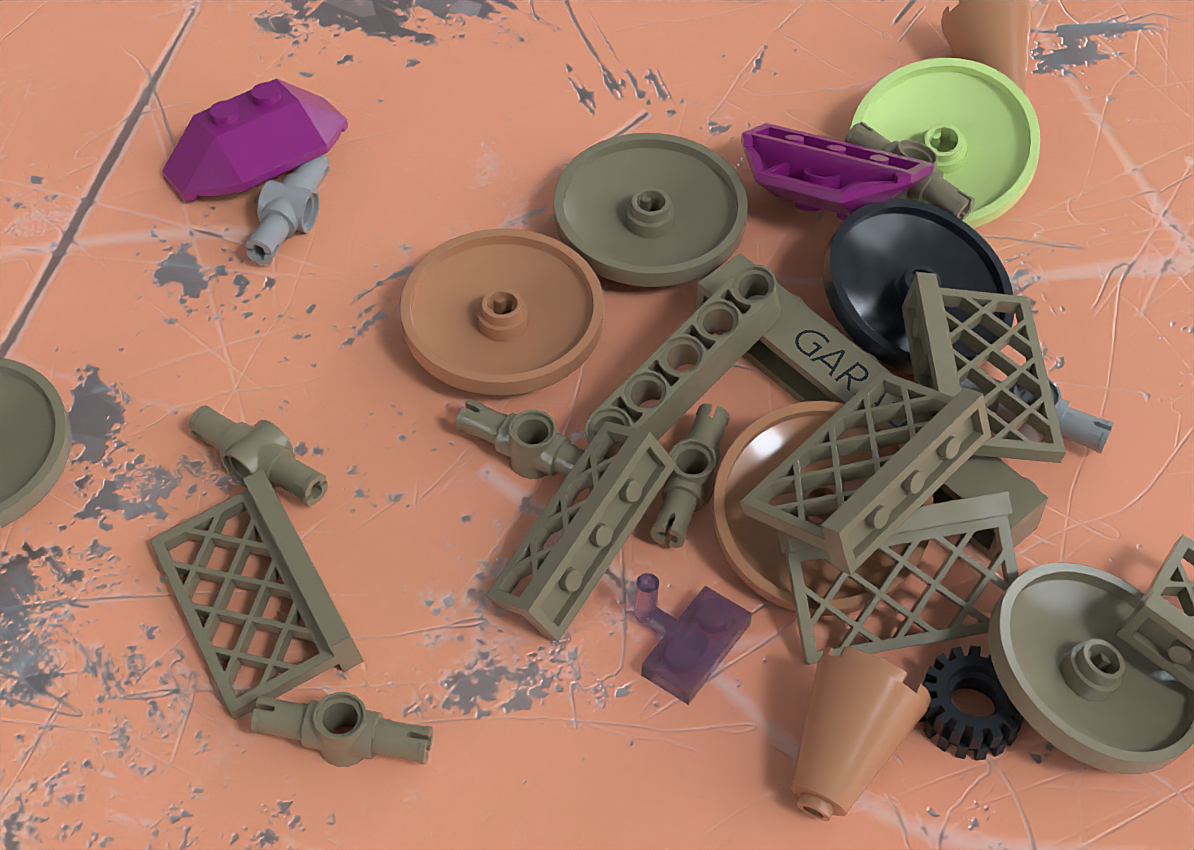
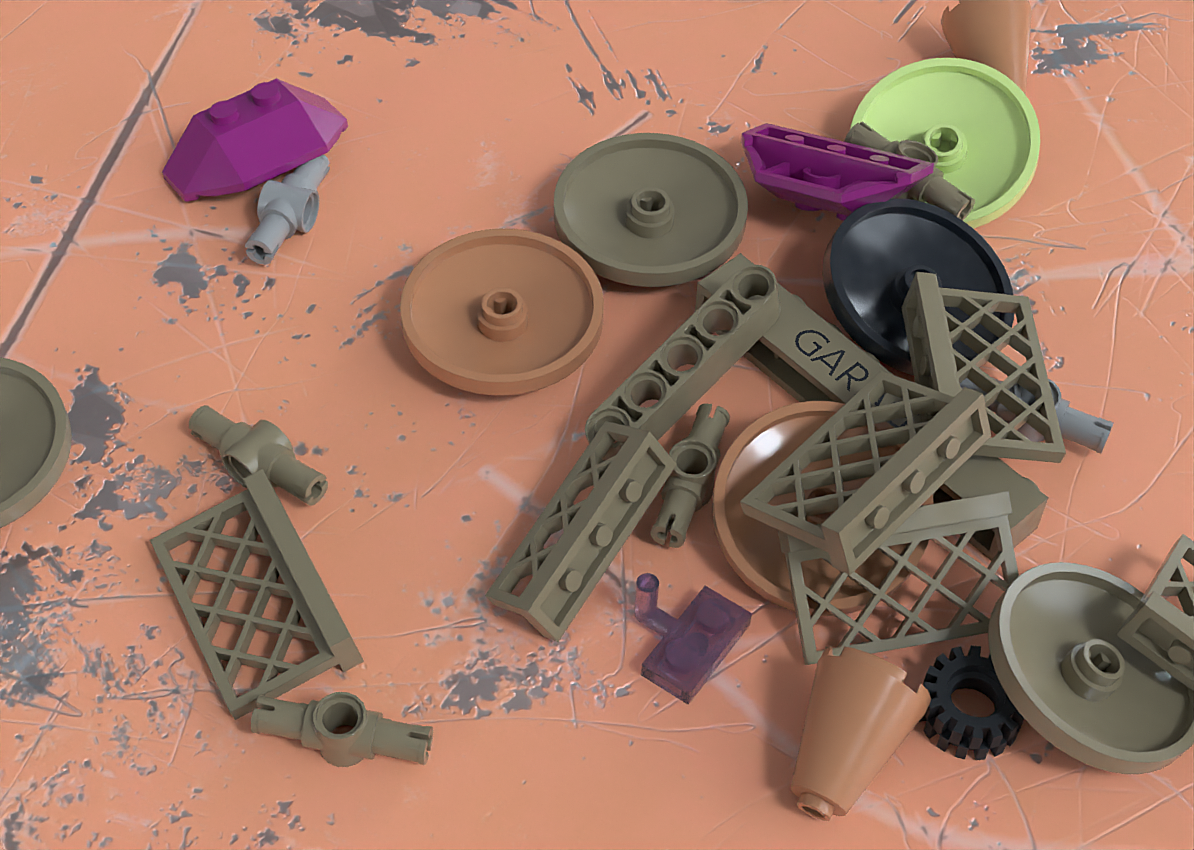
(525, 437): dark tan pin -> none

